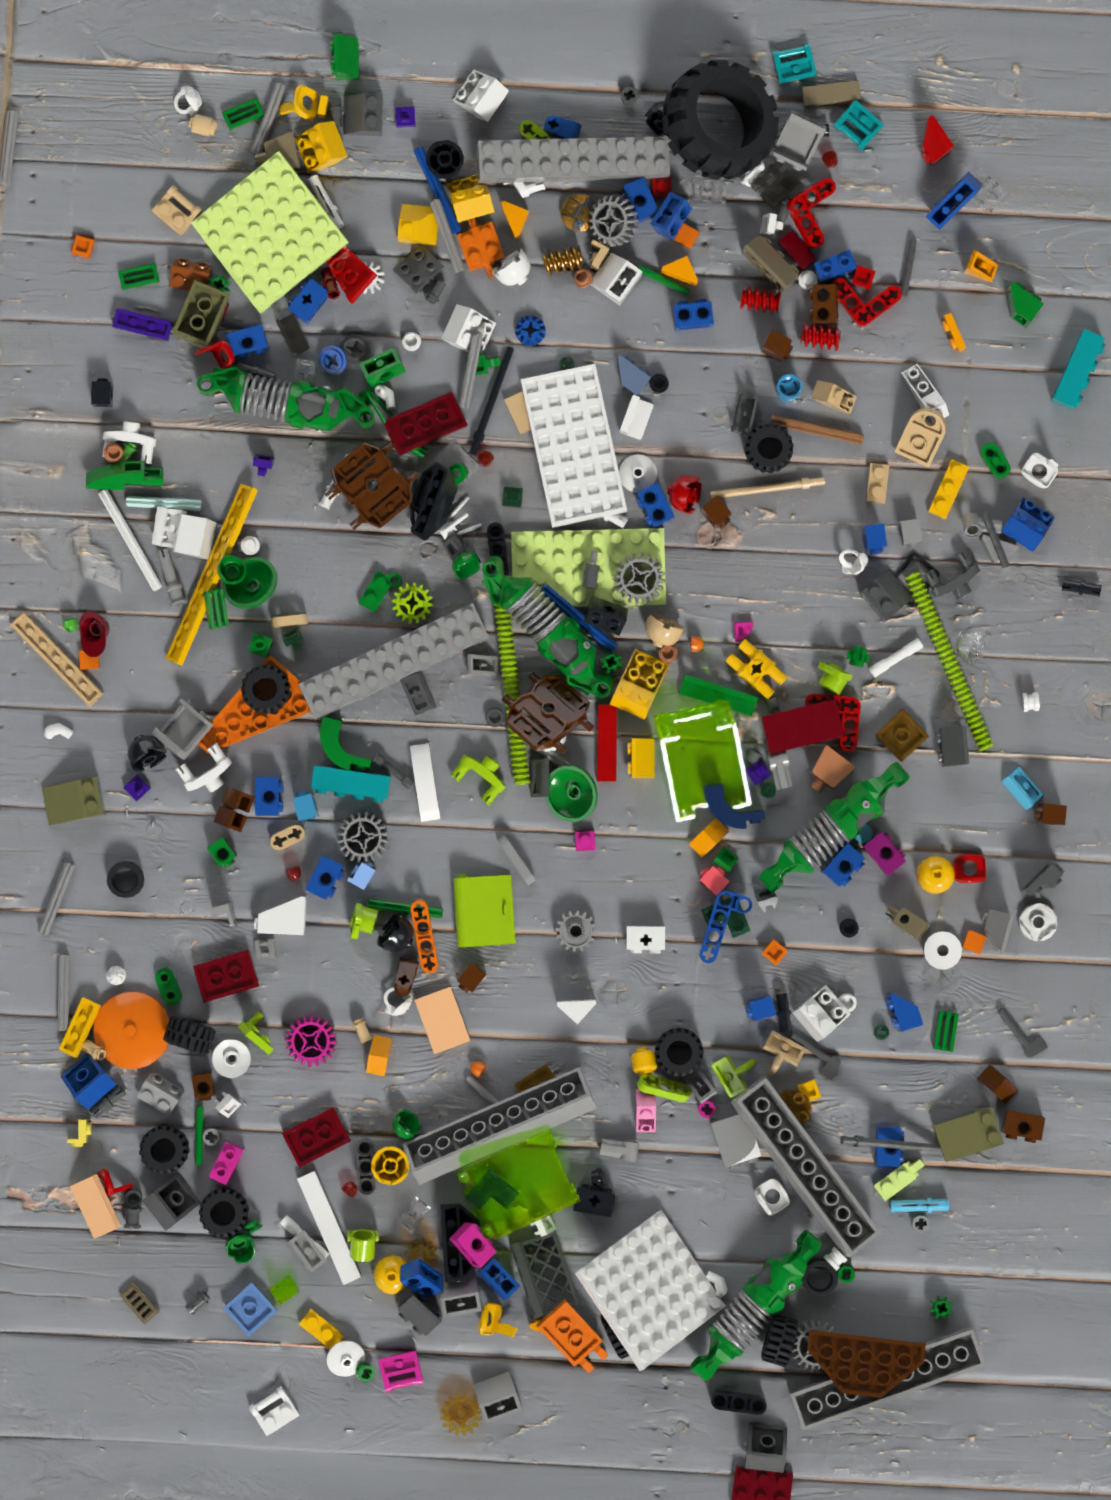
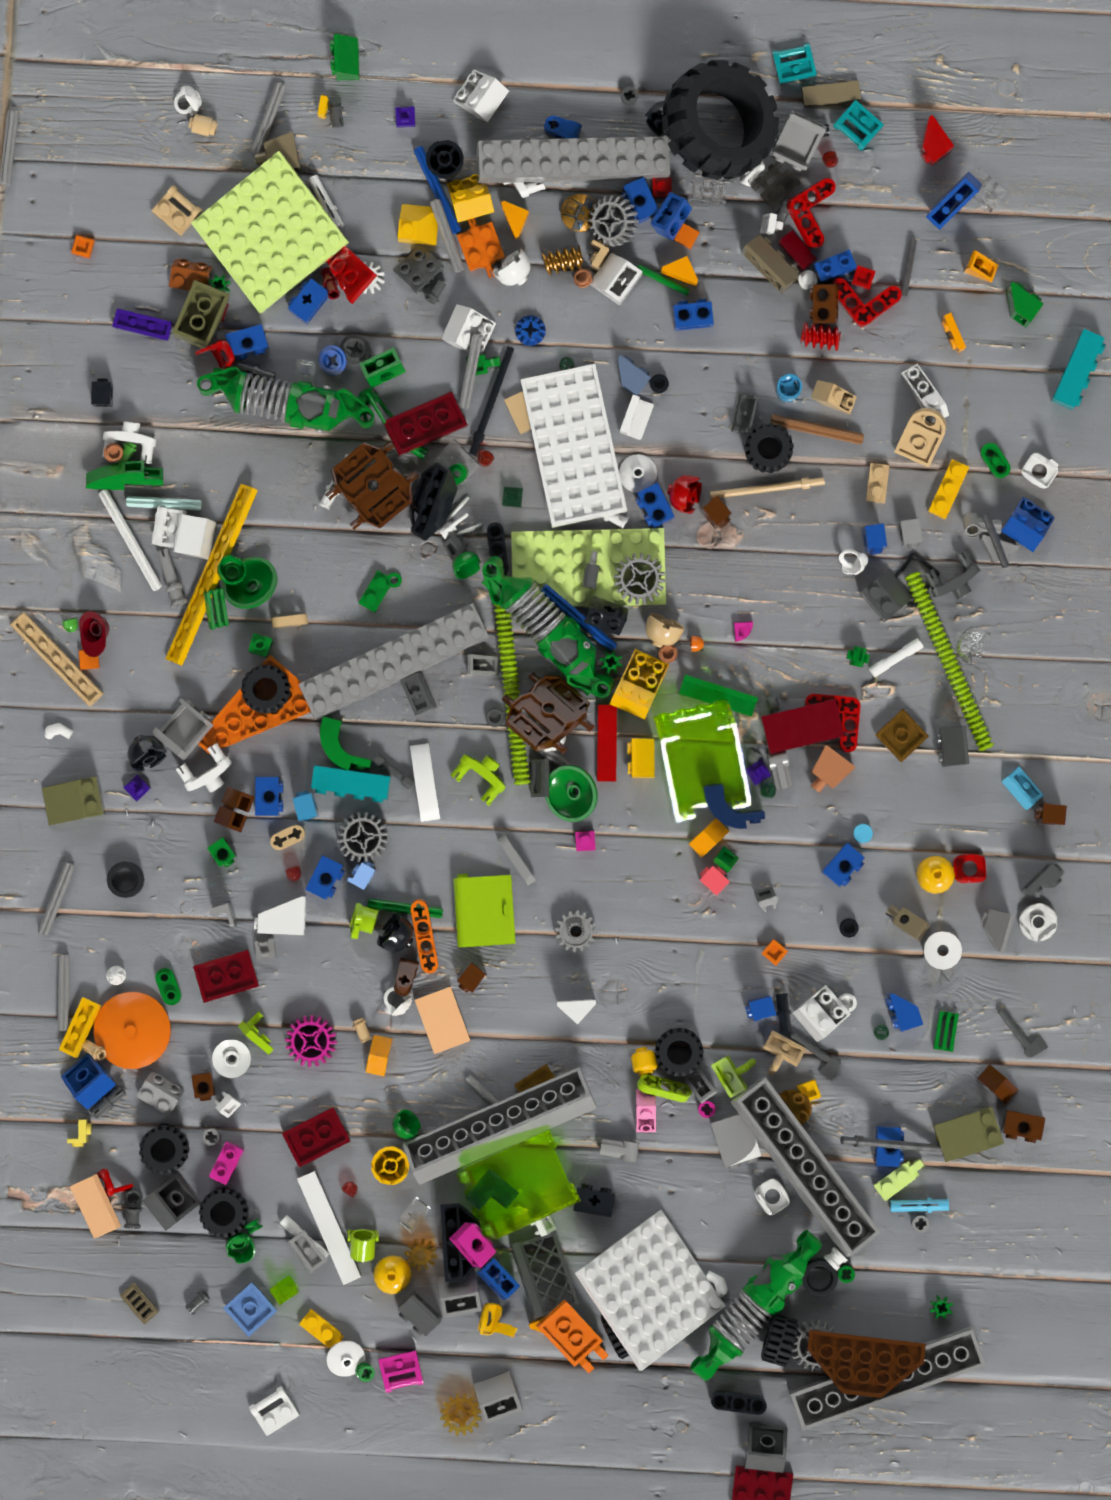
(142, 283): green tile -> none
(189, 1035): black tyre -> none
(199, 1135): green bar -> none
(245, 113): green tile -> none
(250, 545): white plate -> none
(263, 463): dark purple tile -> none
(293, 335): clear smoke panel -> none
(293, 638): clear green tile -> none
(297, 104): yellow piece -> none
(321, 146): yellow slope -> none
(361, 1175): dark grey beam -> none
(363, 114): dark grey slope -> none
(386, 394): white arm -> none
(403, 602): lime gear -> none
(411, 341): white plate -> none
(421, 1278): blue brick -> none
(478, 1068): orange hinge -> none
(535, 129): lime beam -> none
(598, 1177): black plate -> none
(657, 936): white brick -> none
(720, 927): blue beam -> none
(736, 923): clear green plate -> none
(756, 680): yellow pin -> none
(760, 300): red piece -> none
(777, 346): reddish brown piece -> none
(834, 677): lime piece -> none
(837, 823): green piece -> none
(874, 847): magenta brick -> none
(974, 942): orange tile -> none
(1030, 702): white wheel -> none
(1081, 587): black pin -> none

